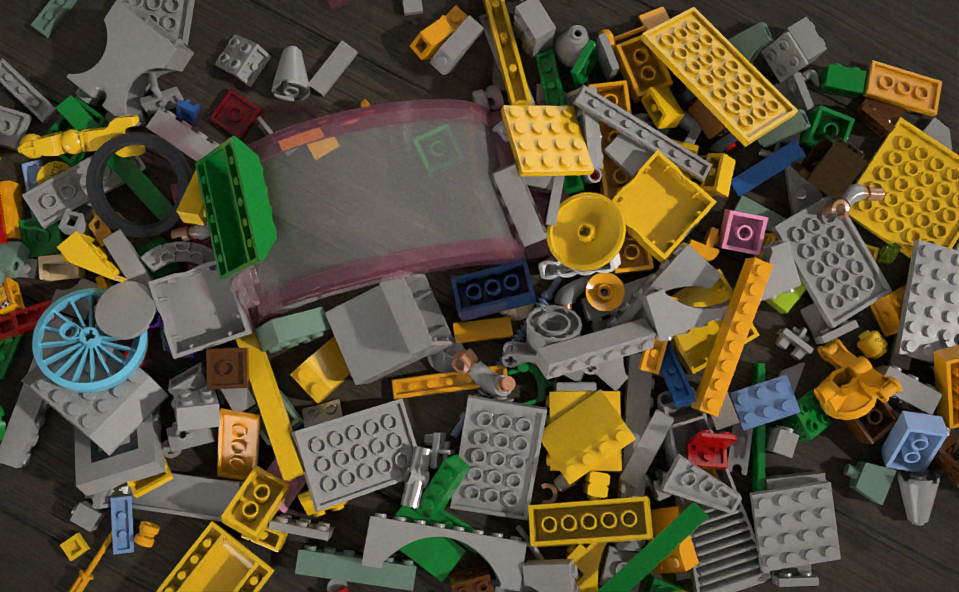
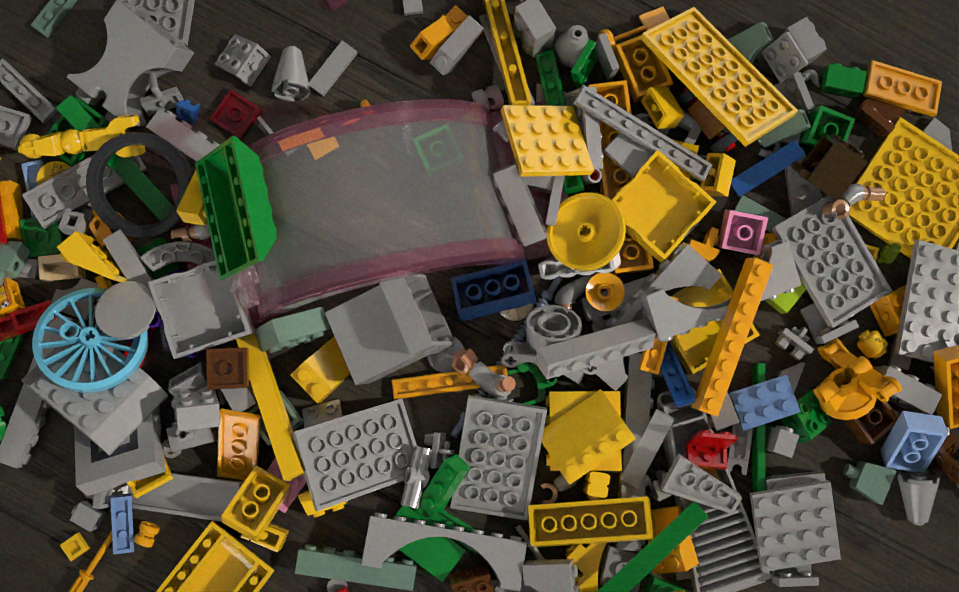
(302, 527): light grey plate -> none
(482, 330): light orange tile -> none
(574, 386): light grey tile -> none

